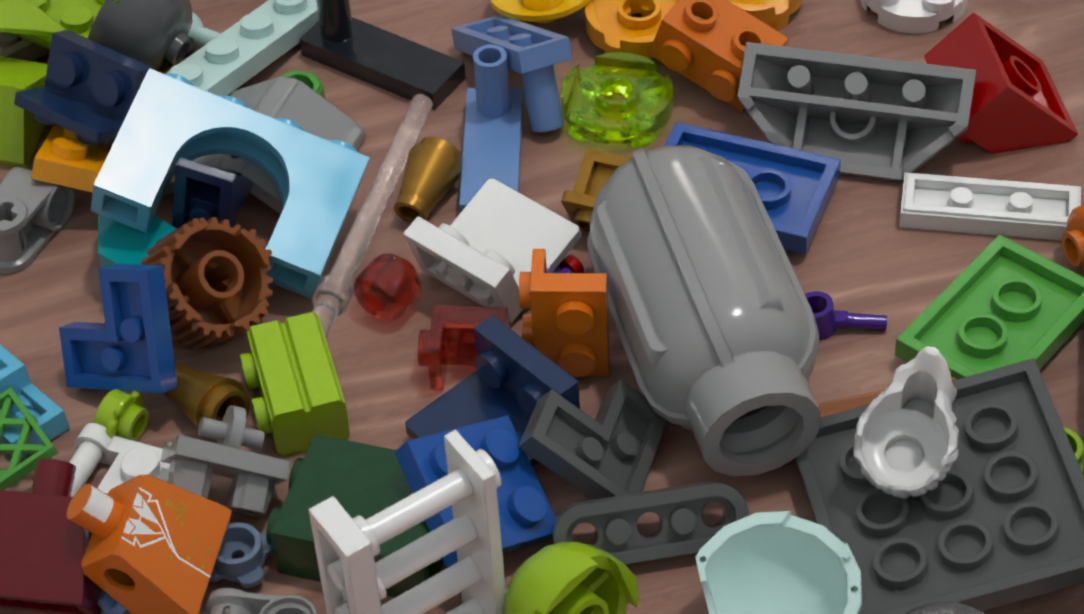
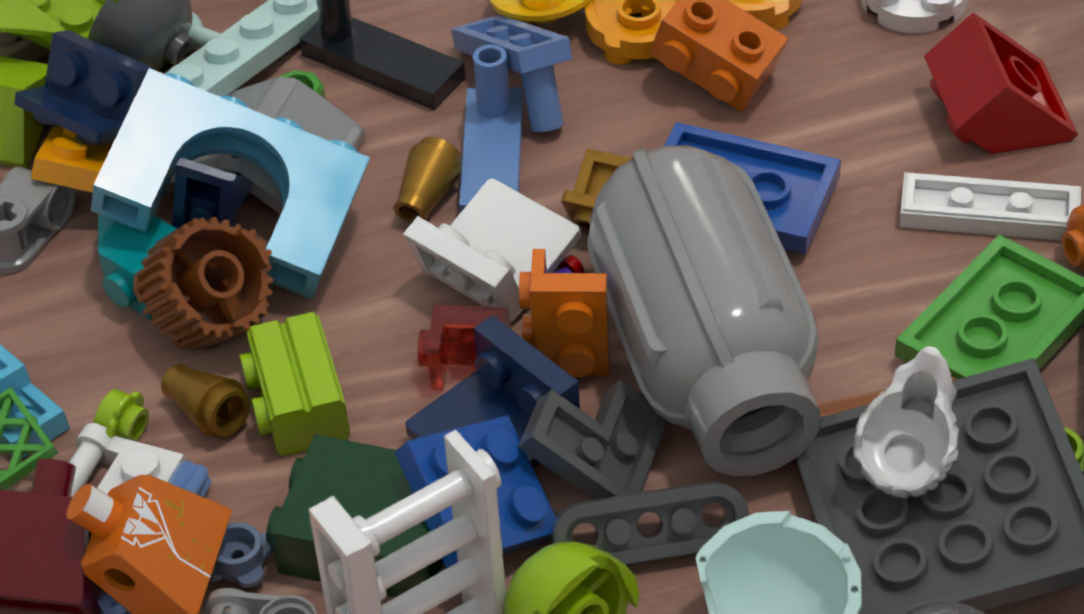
(135, 341): blue plate -> none
(252, 474): light grey hips -> none
(336, 288): clear bar -> none
(387, 287): clear red piece -> none
(633, 121): clear neon green plate -> none
(830, 319): dark purple hand -> none
(856, 108): light grey wedge -> none

